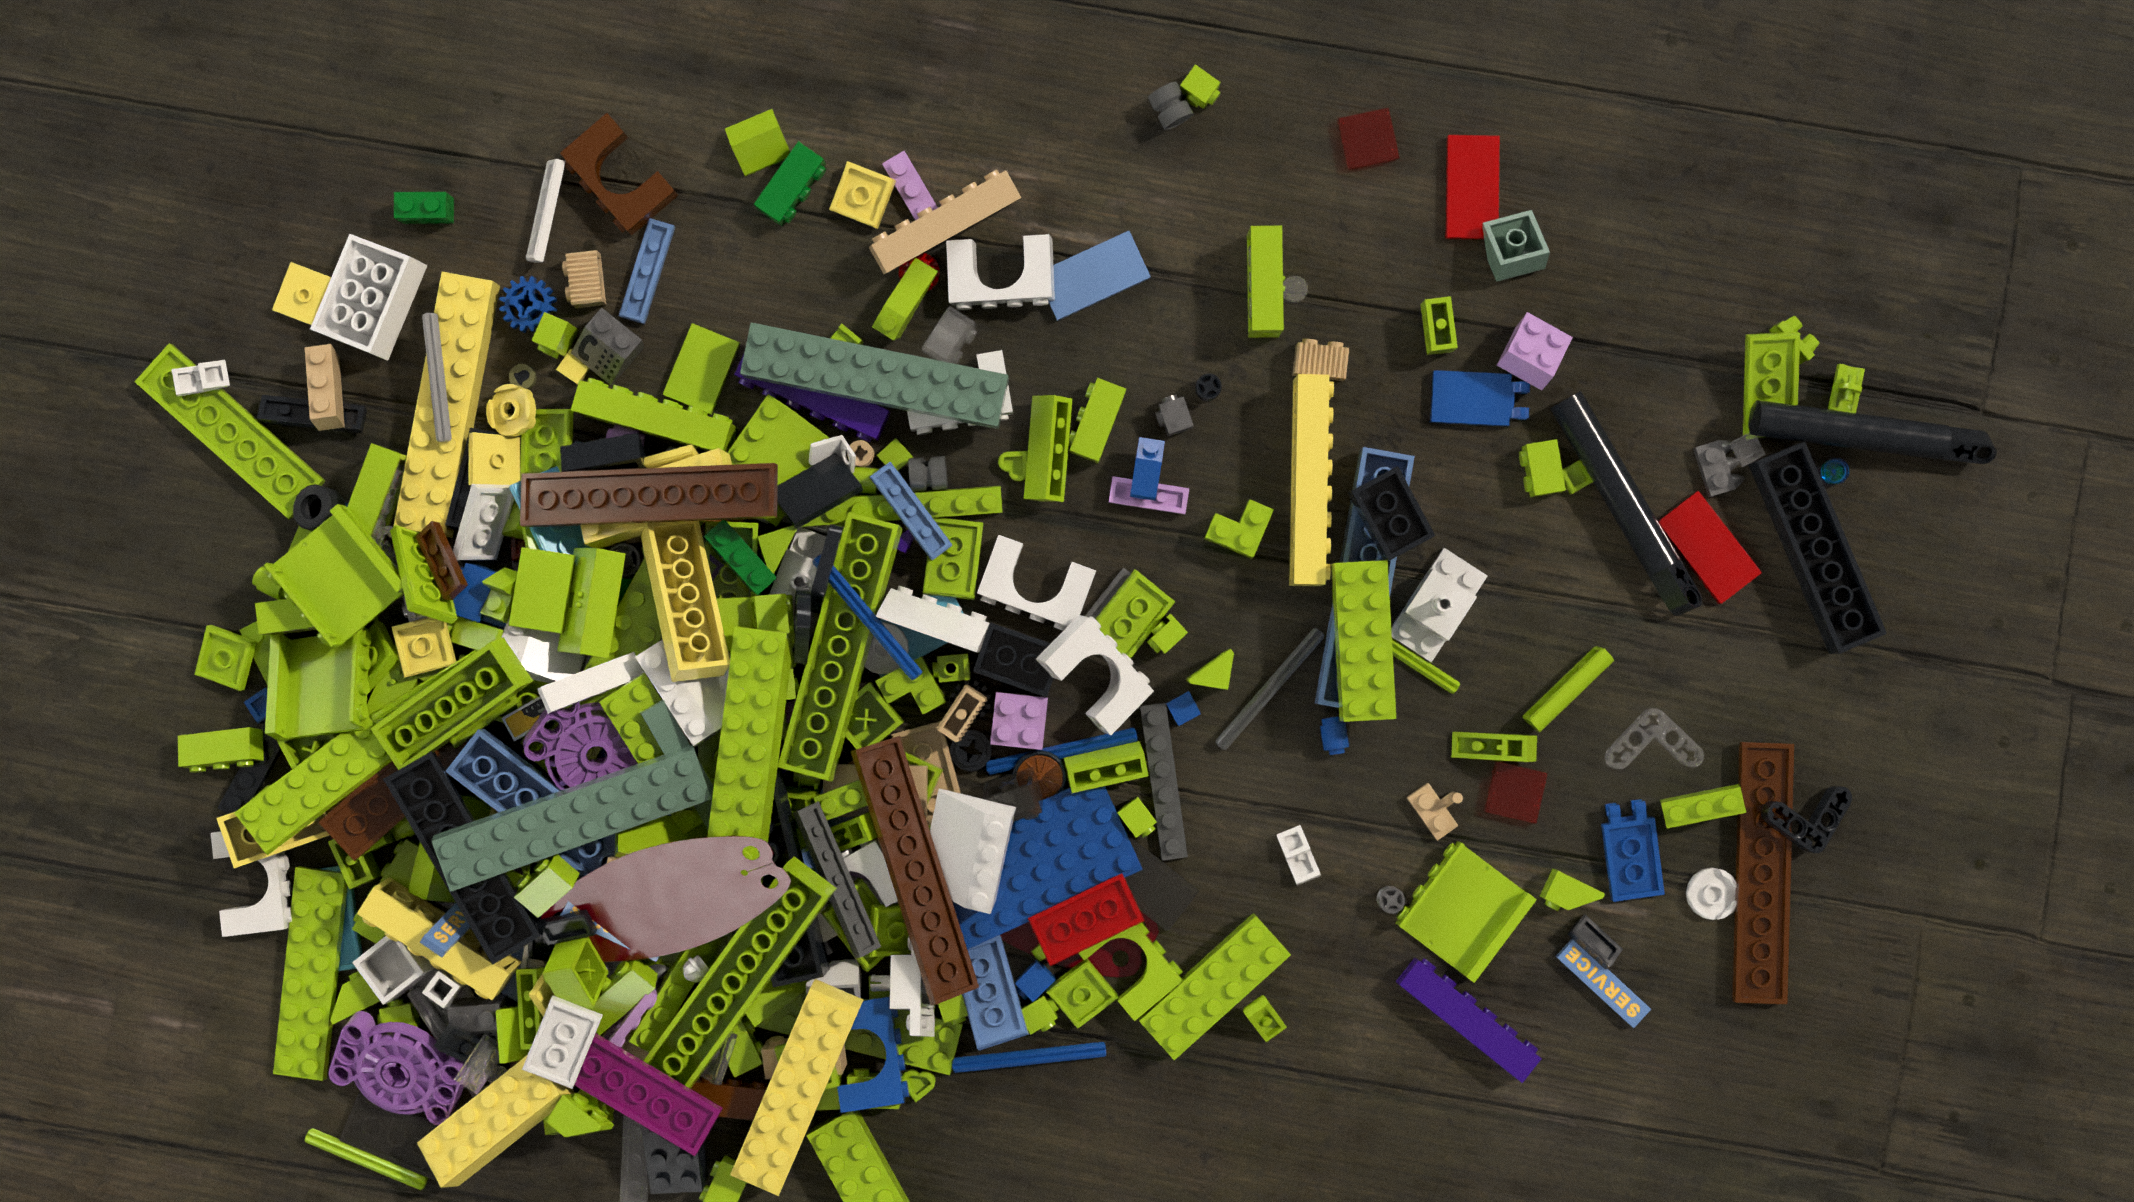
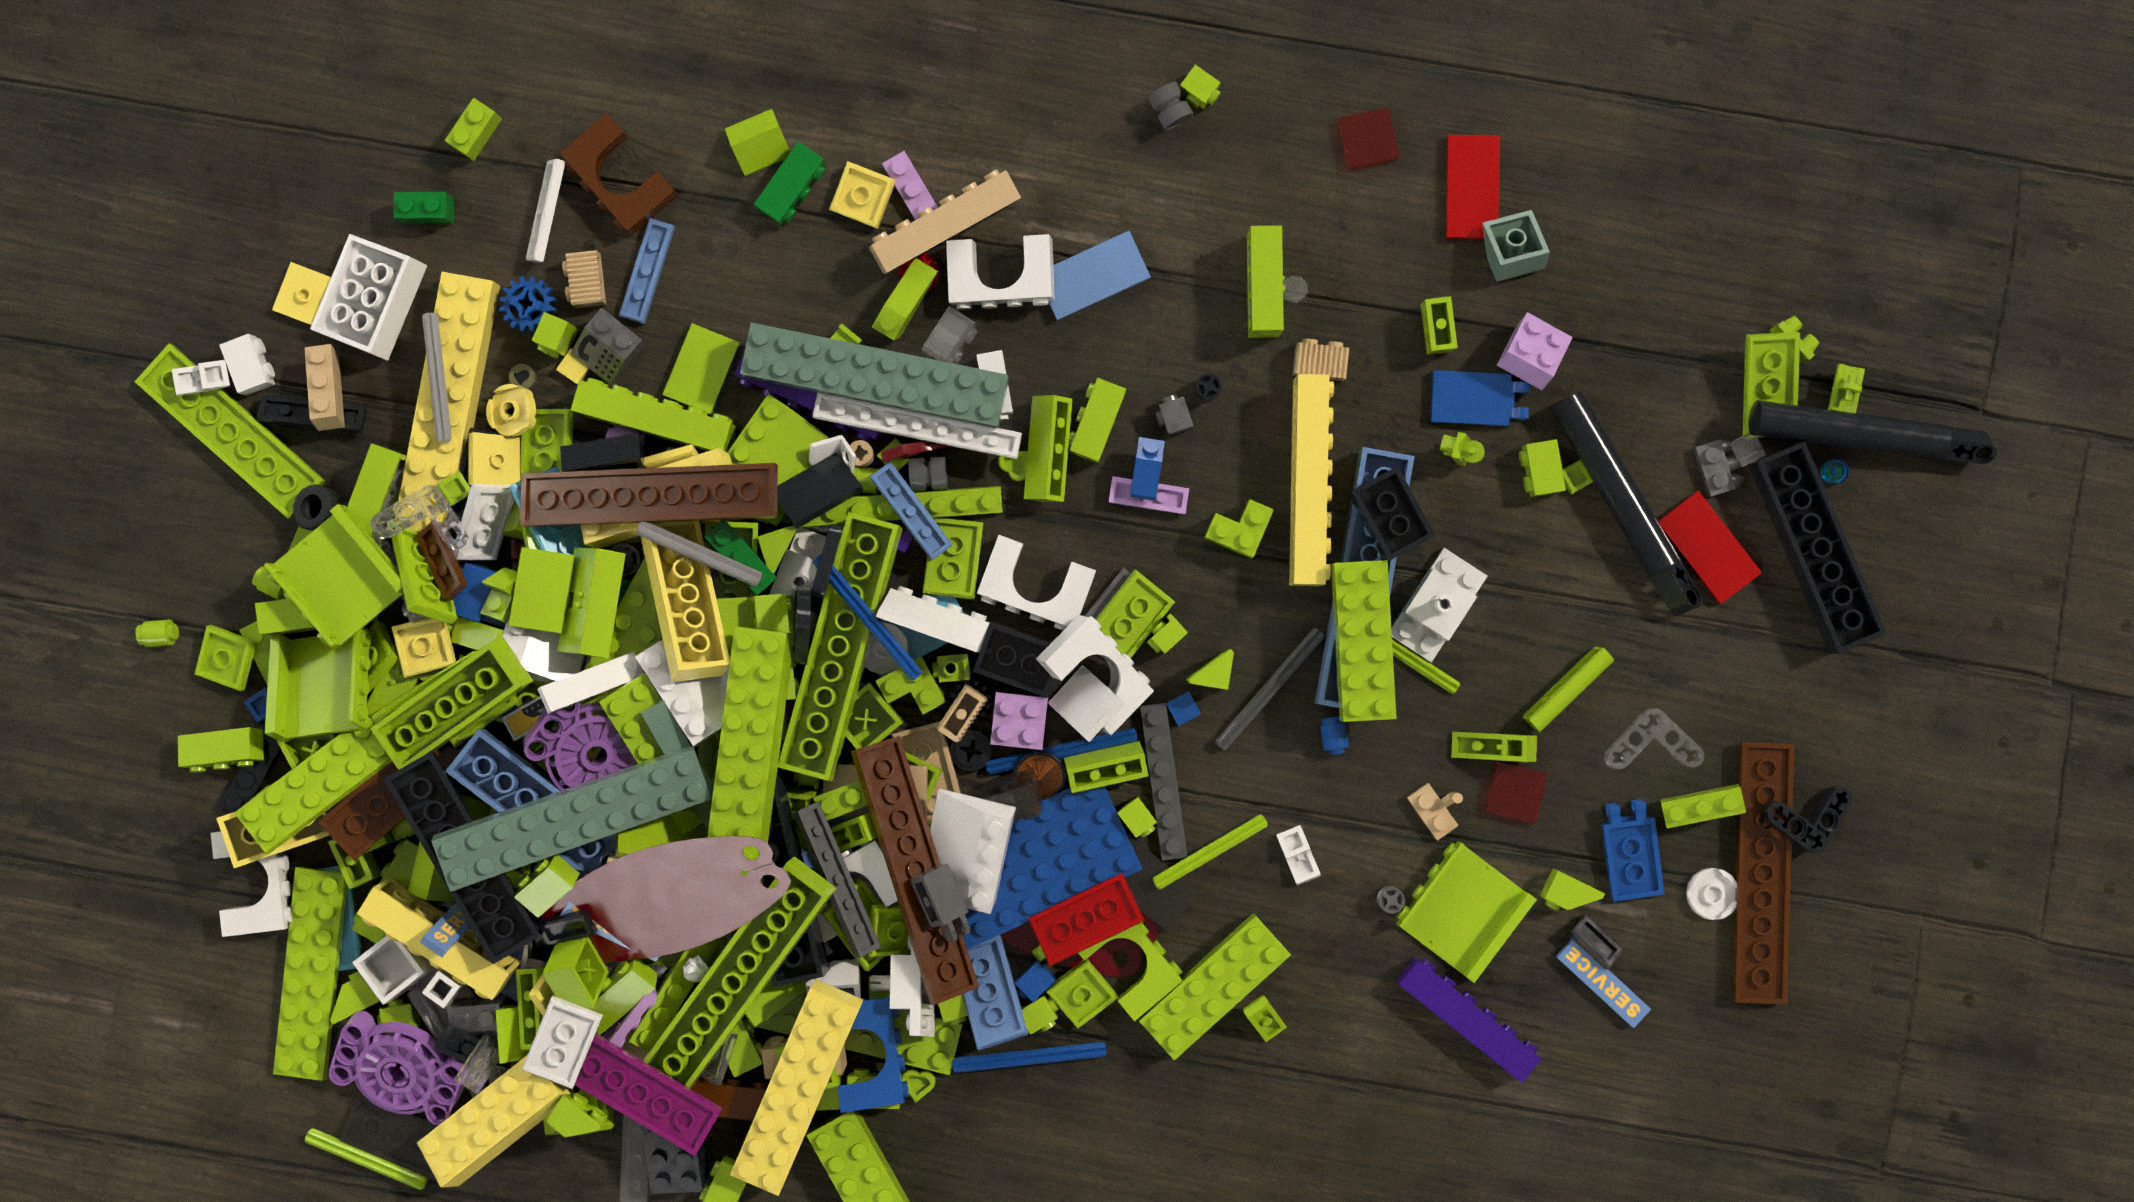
(157, 633): none -> lime brick
(248, 364): none -> white brick
(422, 509): none -> clear beam
(454, 488): none -> lime tile
(473, 129): none -> lime brick
(699, 553): none -> light grey axle
(912, 450): none -> dark red tile
(917, 425): none -> white tile
(942, 901): none -> dark grey hinge
(1086, 703): none -> white tile
(1210, 851): none -> lime axle
(1462, 449): none -> lime hips

